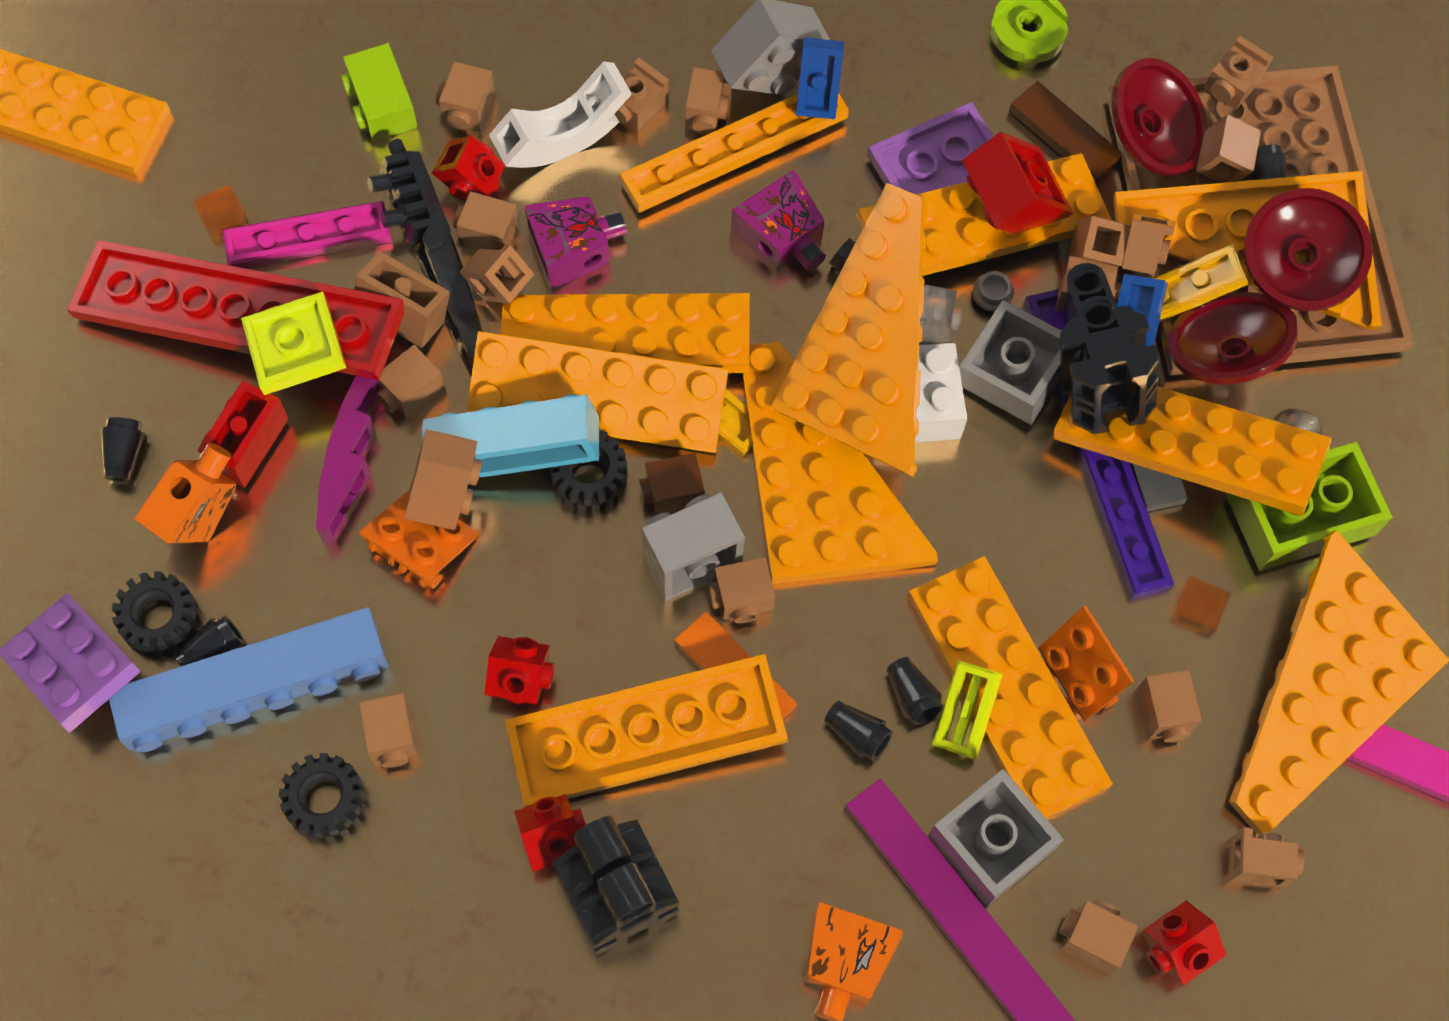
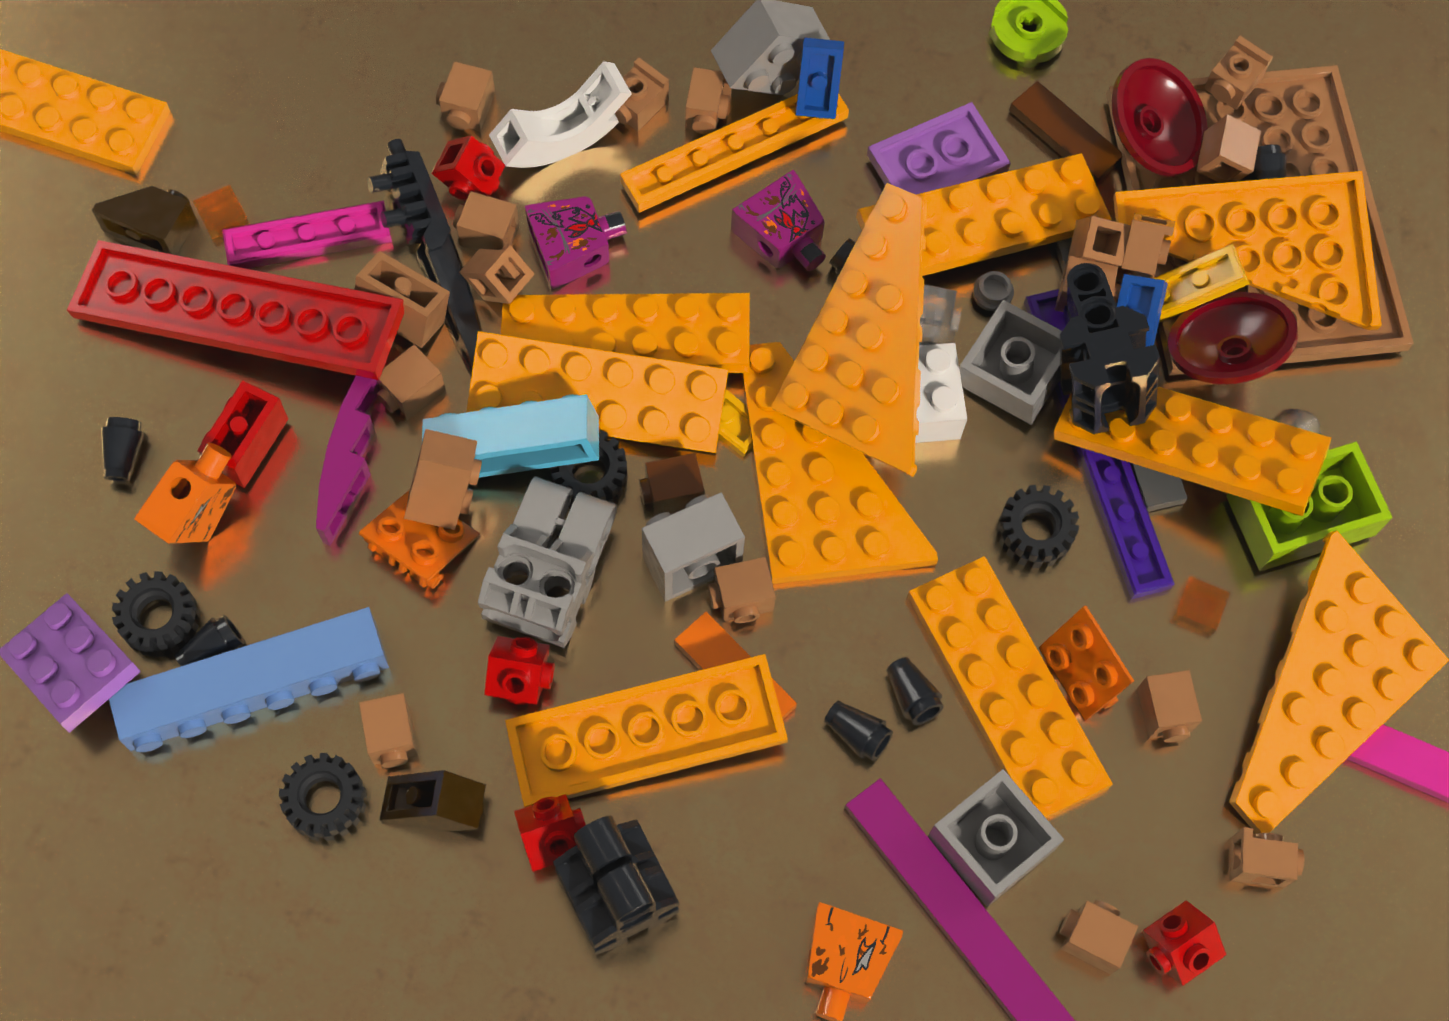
(148, 218): none -> dark brown slope
(293, 343): neon yellow tile -> none
(380, 93): lime brick -> none
(433, 801): none -> dark brown slope
(533, 550): none -> light grey connector
(982, 716): neon yellow tile -> none
(1015, 185): red slope -> none
(1044, 503): none -> black tyre
(1324, 231): dark red dish -> none

